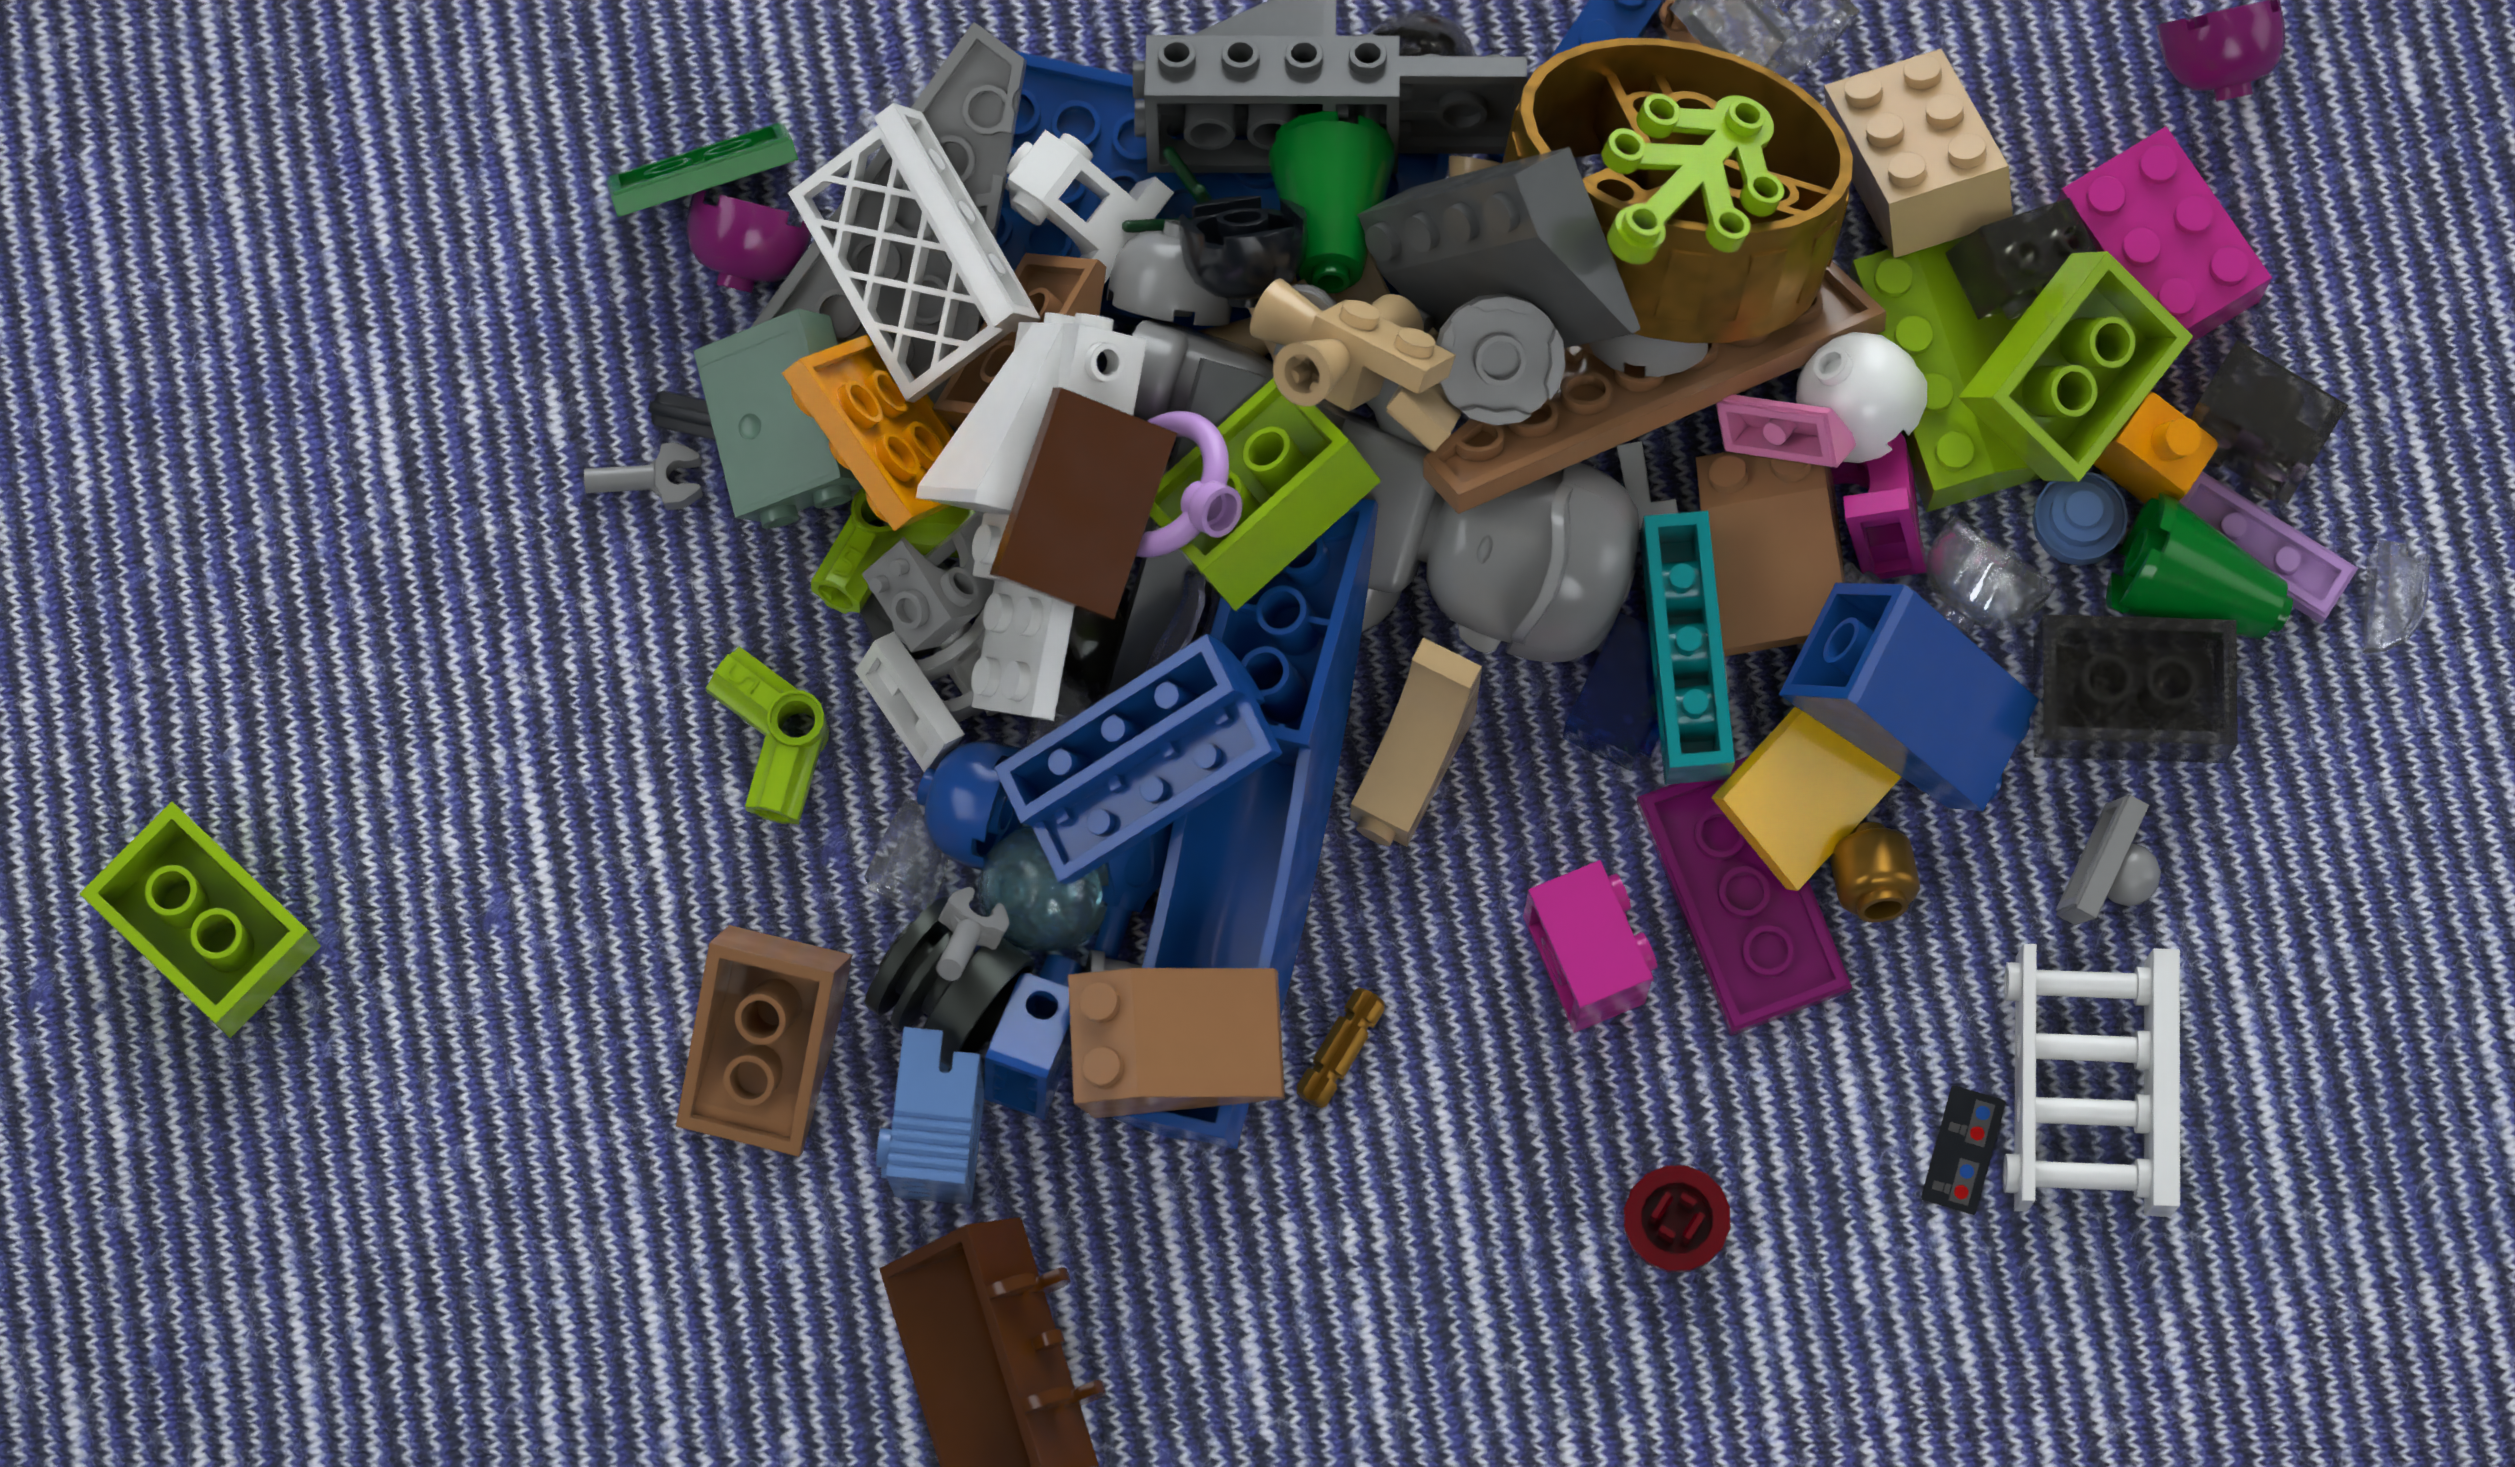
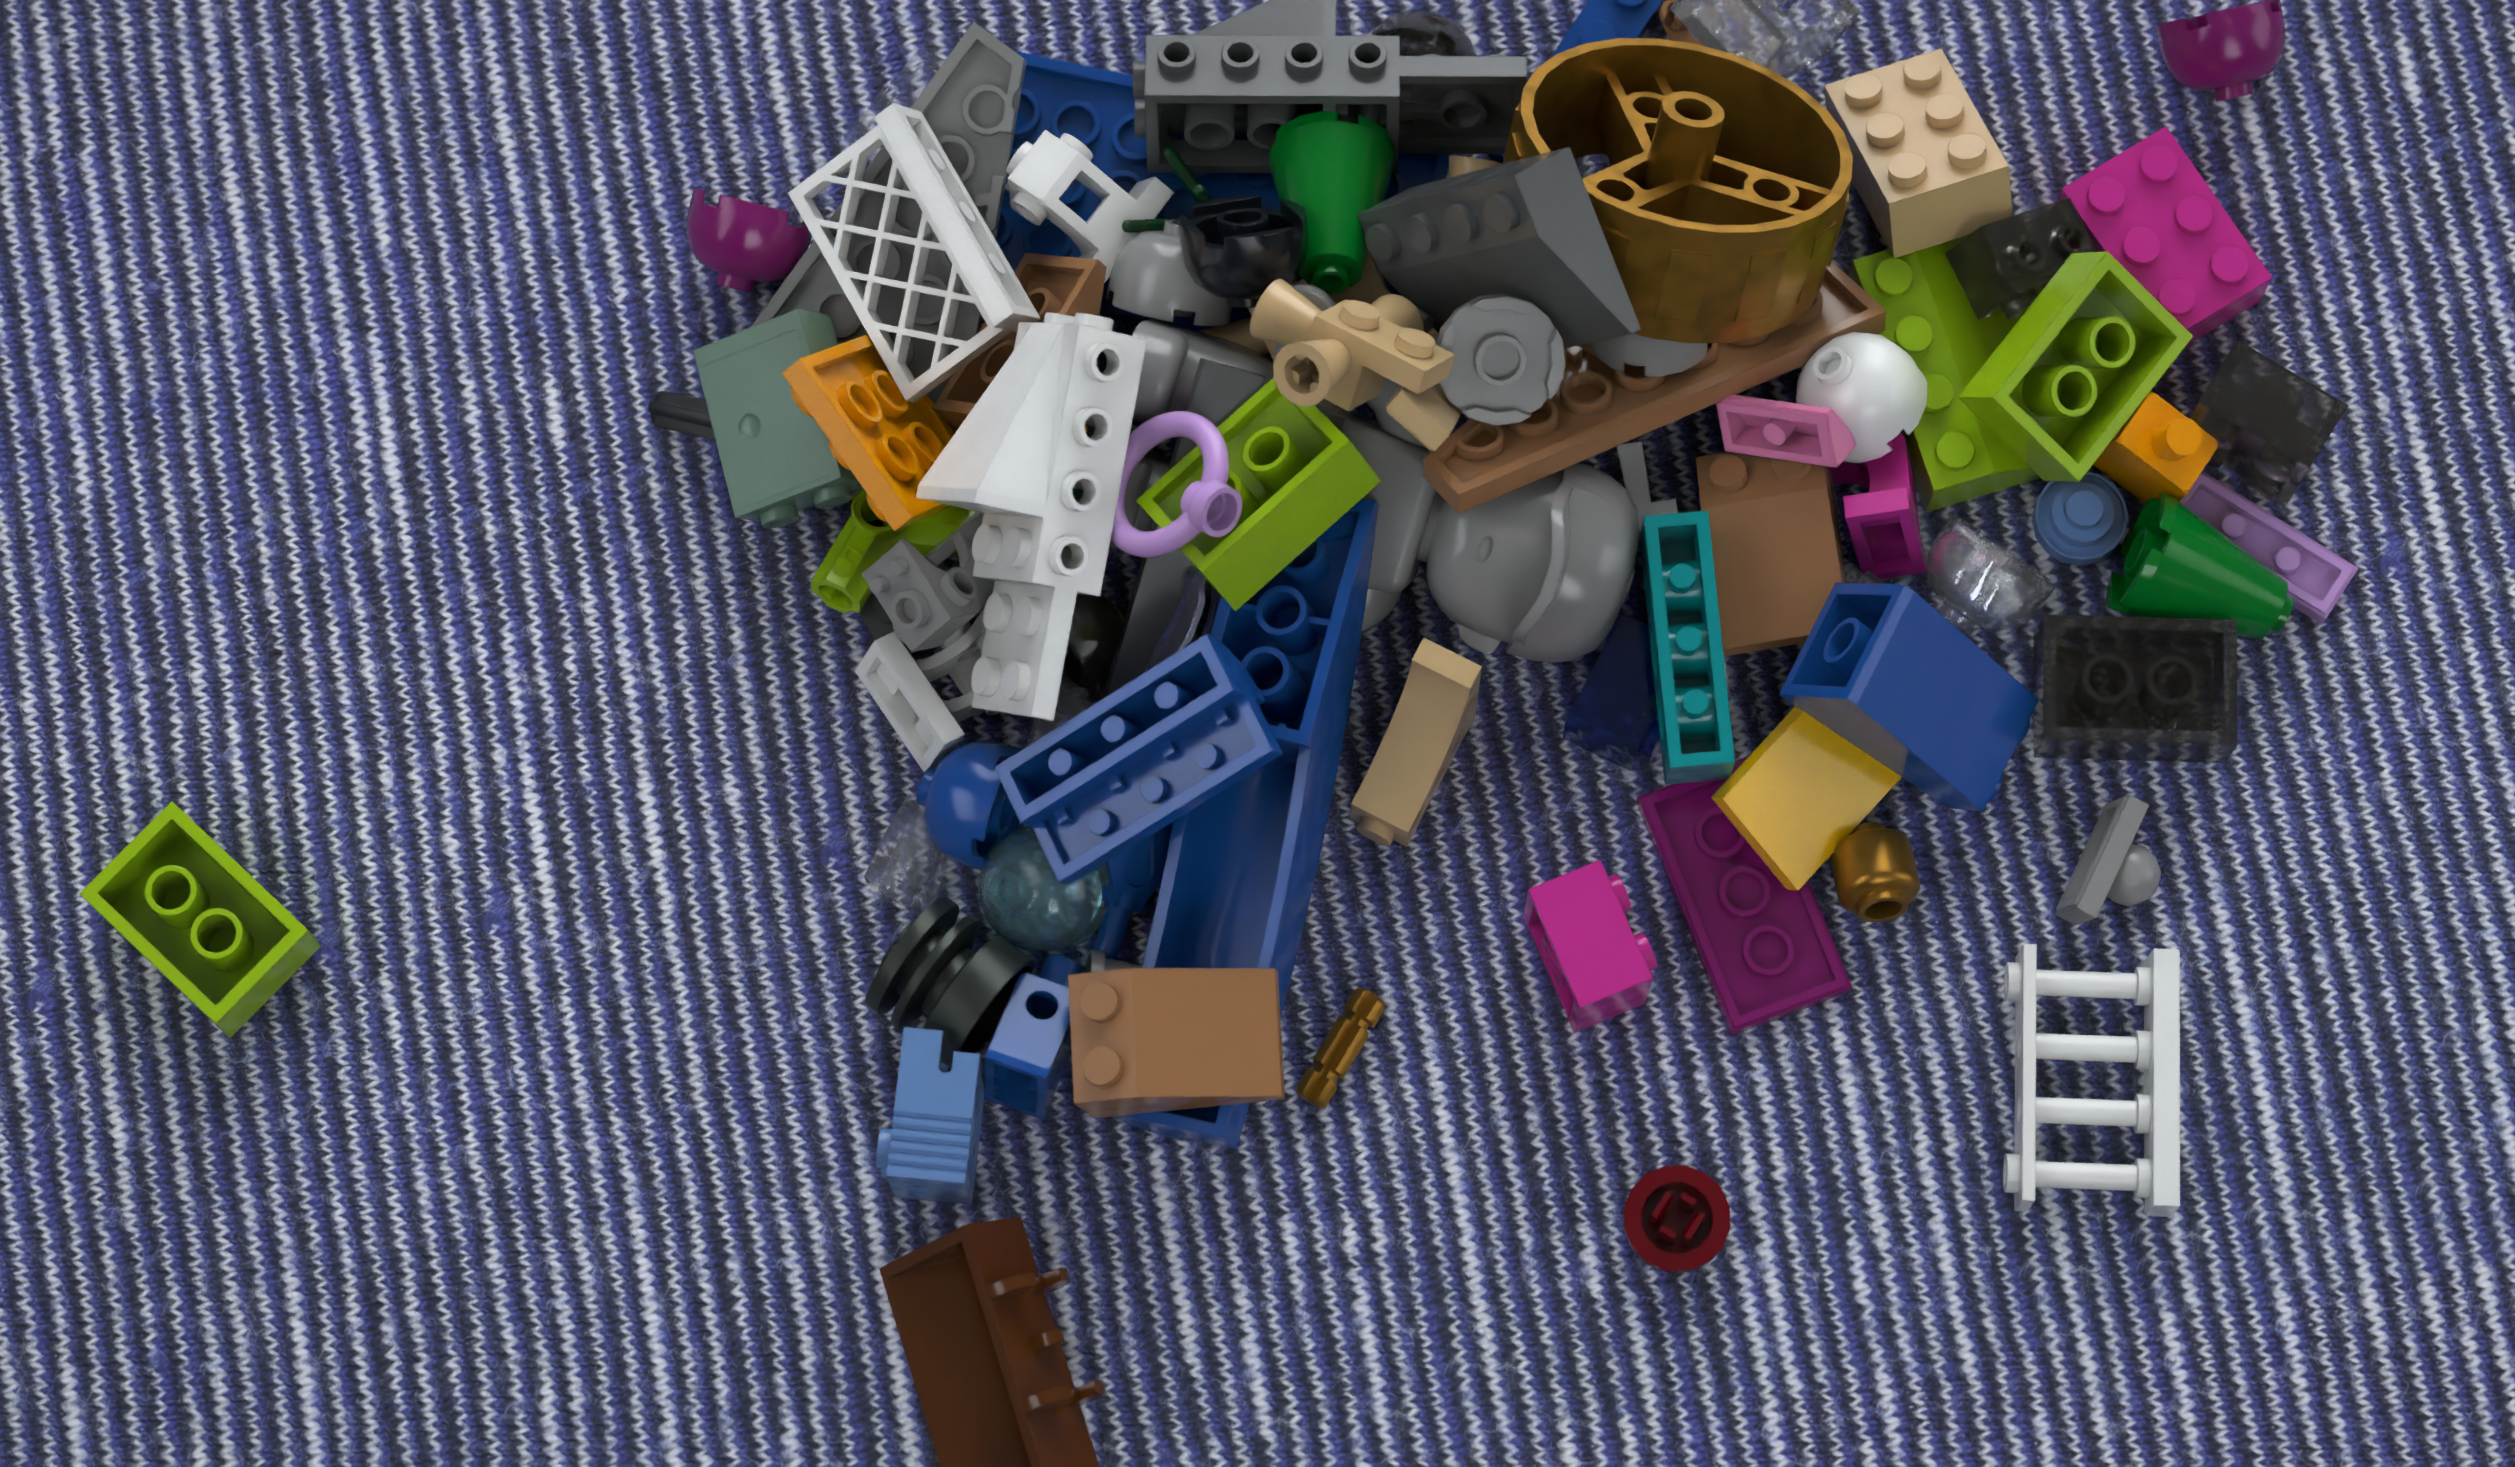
(651, 477): light grey bar -> none
(701, 168): green tile -> none
(762, 1038): medium nougat slope -> none
(785, 762): lime piece -> none
(968, 932): light grey bar -> none
(1083, 503): reddish brown tile -> none
(1736, 129): lime plant -> none
(1963, 1150): black sticker -> none
(2393, 595): clear brick -> none

